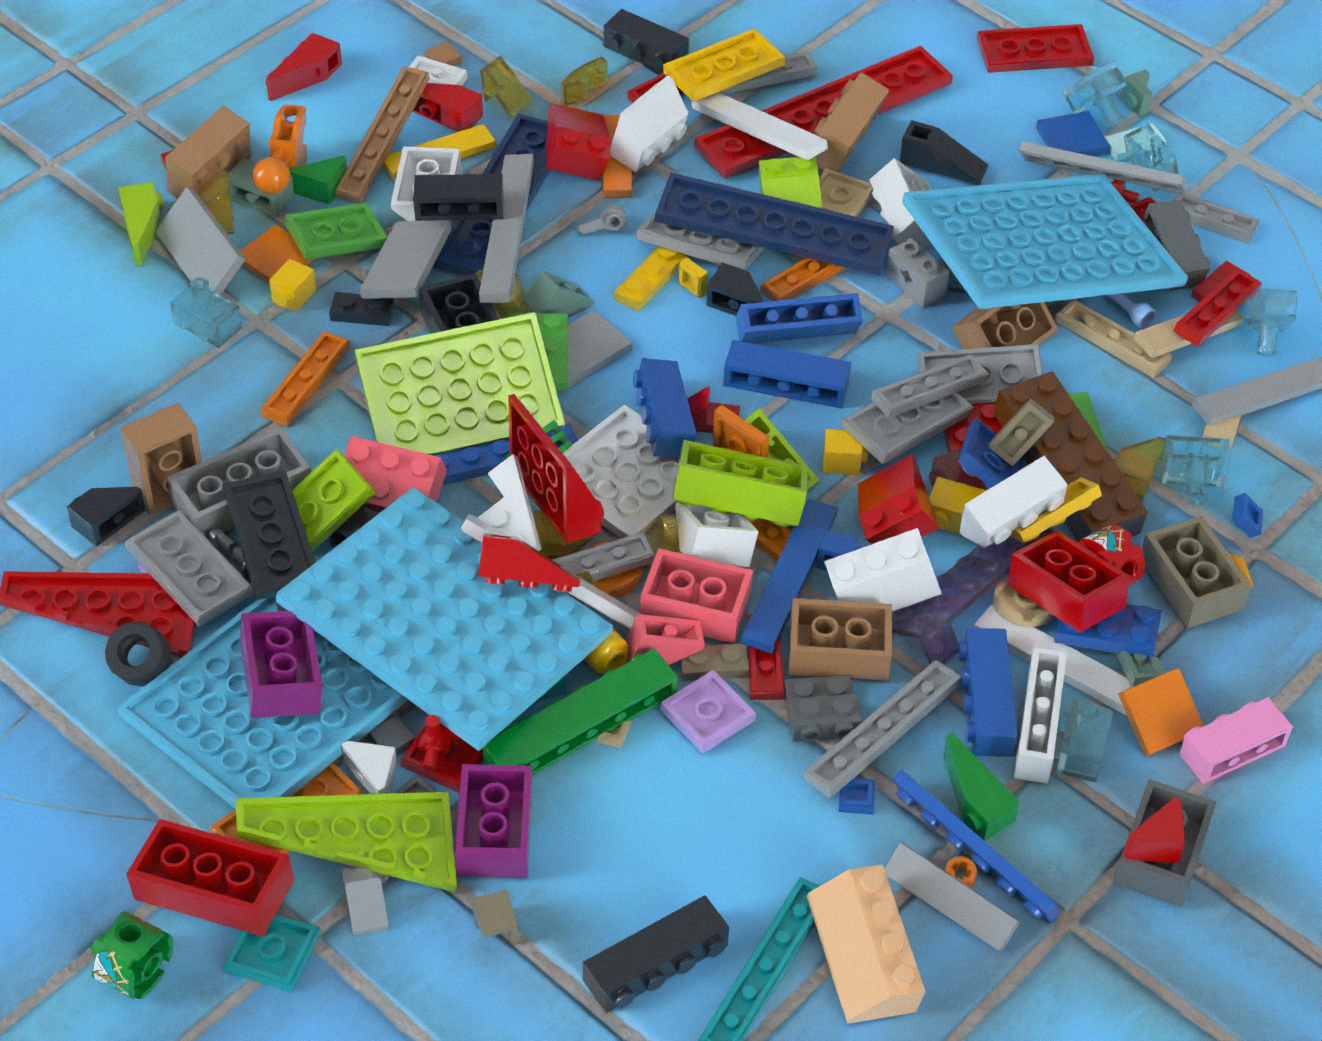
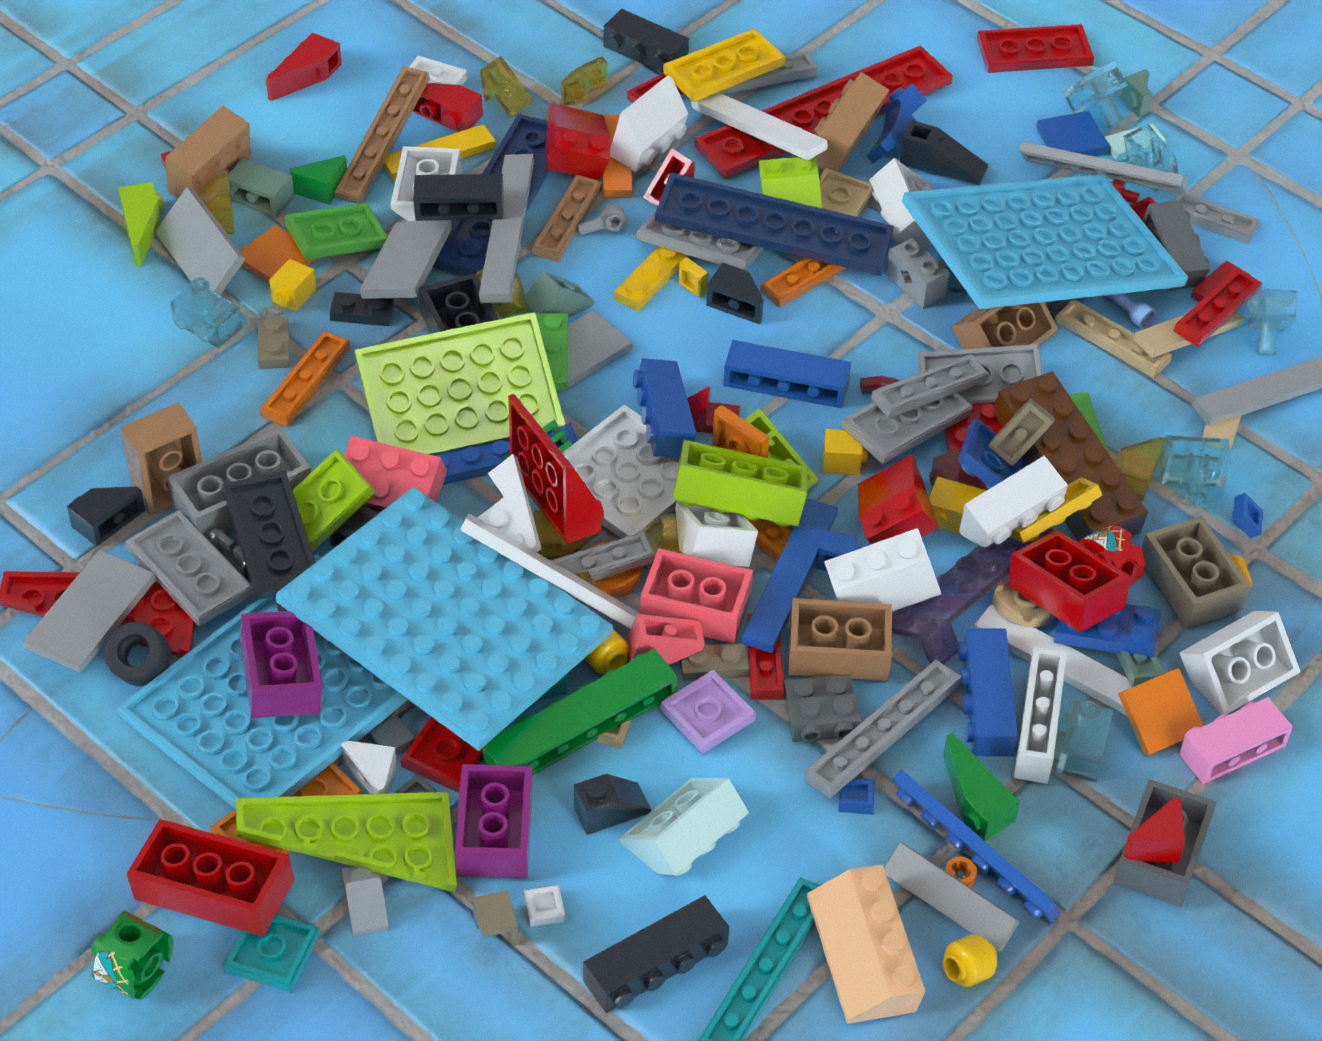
(89, 611): none -> light grey tile
(273, 342): none -> dark tan plate
(286, 150): orange piece -> none
(433, 743): red piece -> none
(444, 53): medium nougat tile -> none
(514, 559): red slope -> none
(544, 906): none -> white tile
(565, 219): none -> medium nougat tile
(608, 802): none -> black slope
(674, 163): none -> slope
(686, 825): none -> light aqua slope
(799, 318): blue brick -> none
(872, 383): none -> dark red arm
(897, 119): none -> blue slope
(970, 960): none -> yellow head
(1241, 661): none -> white slope

